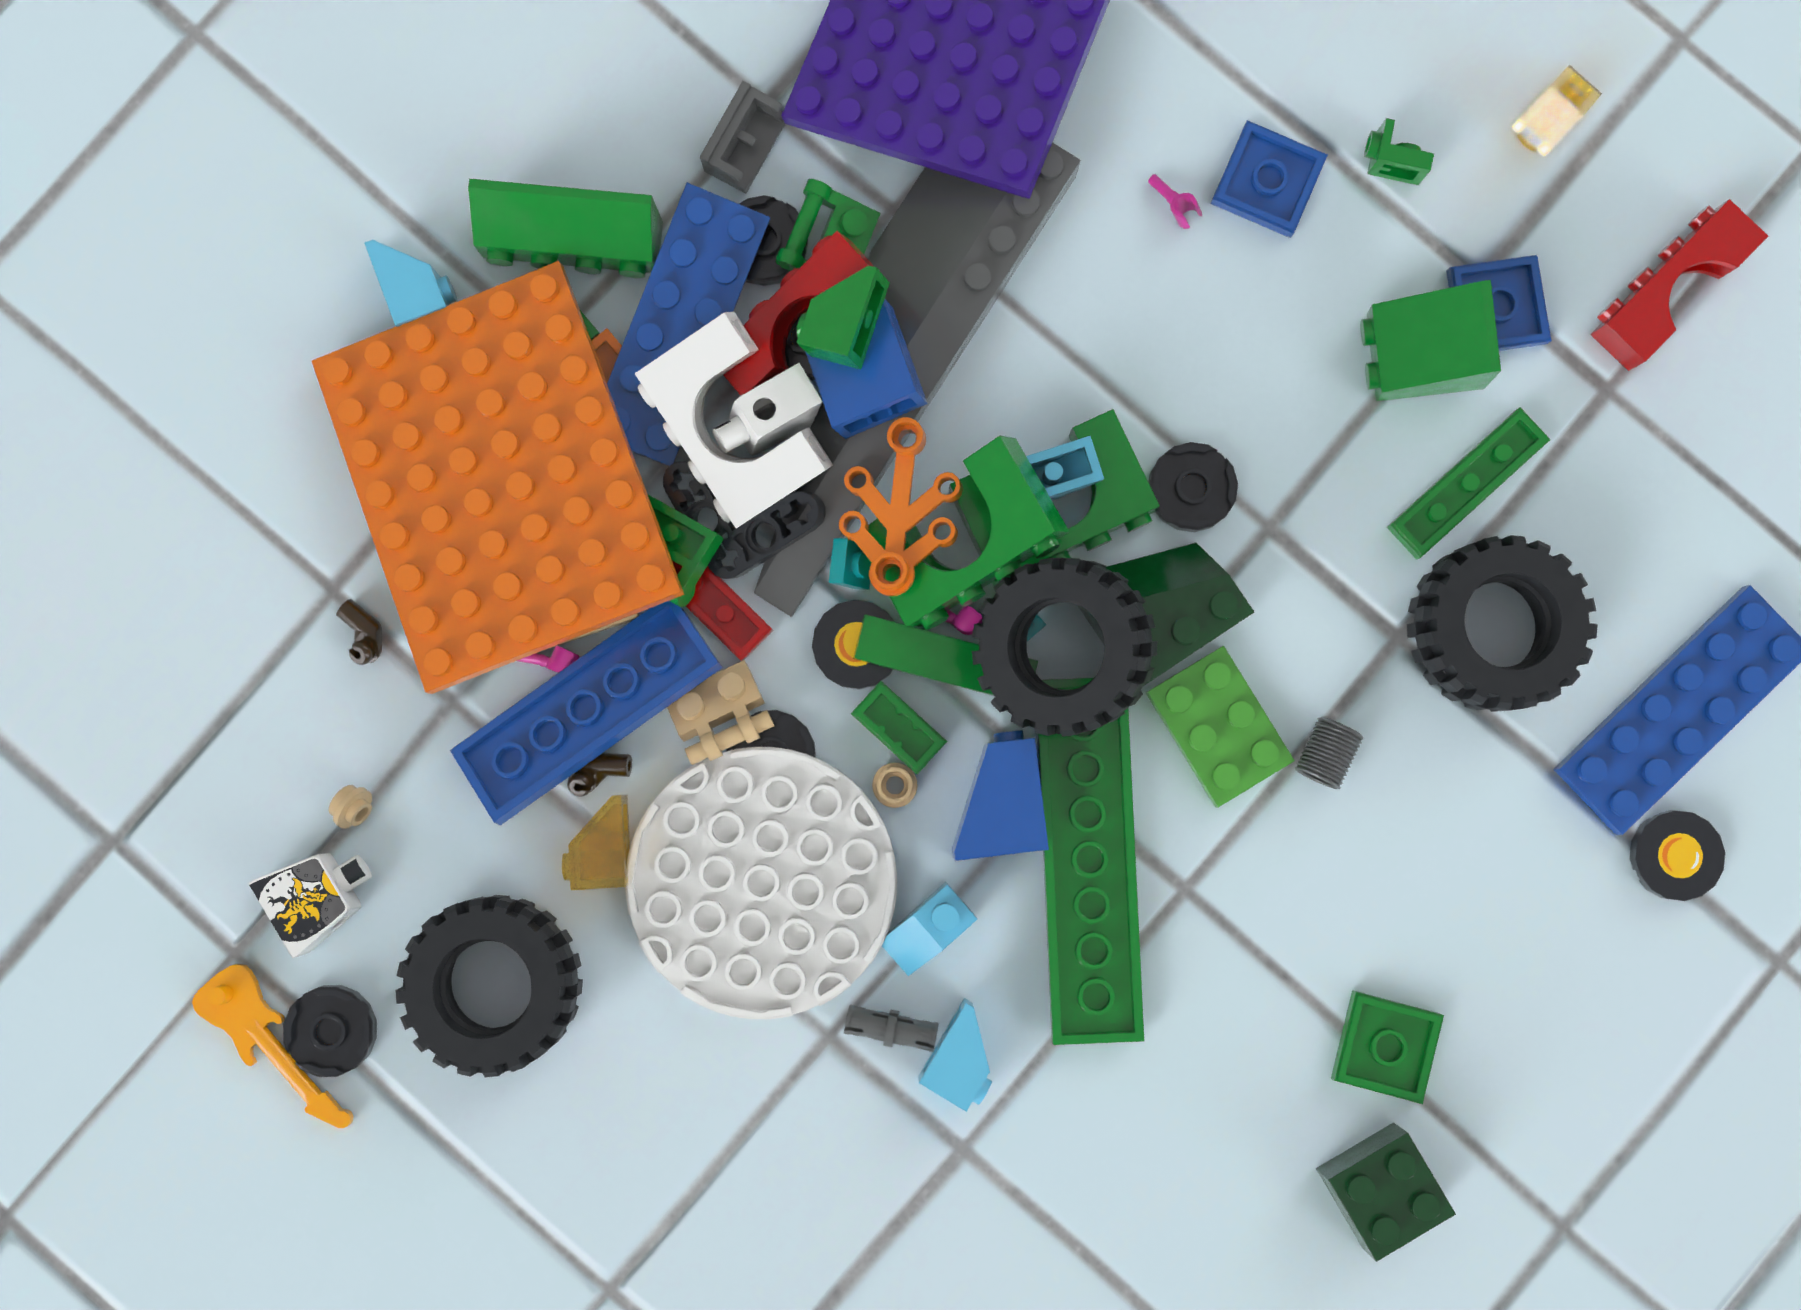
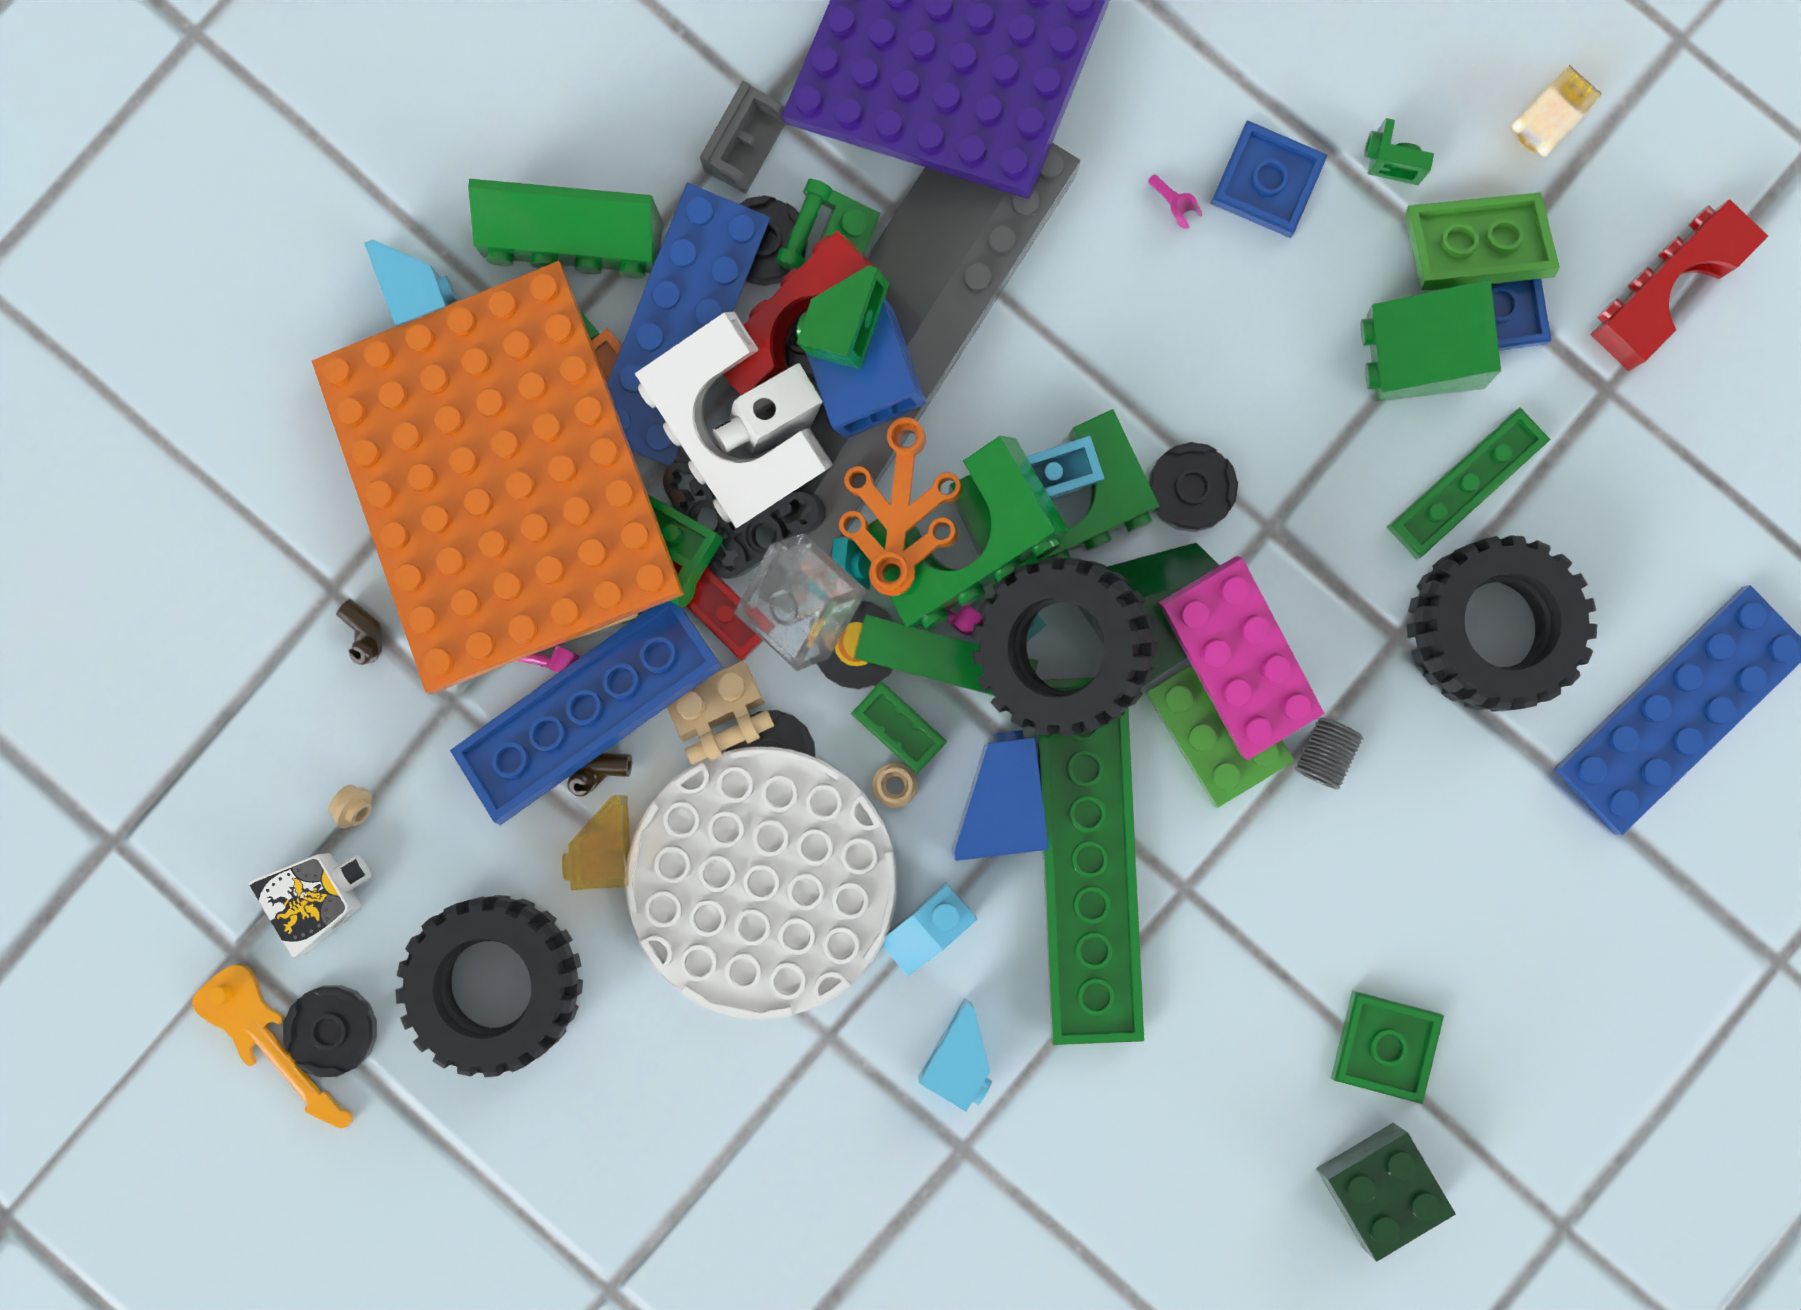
(800, 601): none -> clear brick
(891, 1028): dark grey pin -> none
(1241, 657): none -> dark pink plate
(1481, 241): none -> bright green plate
(1677, 855): black tile -> none

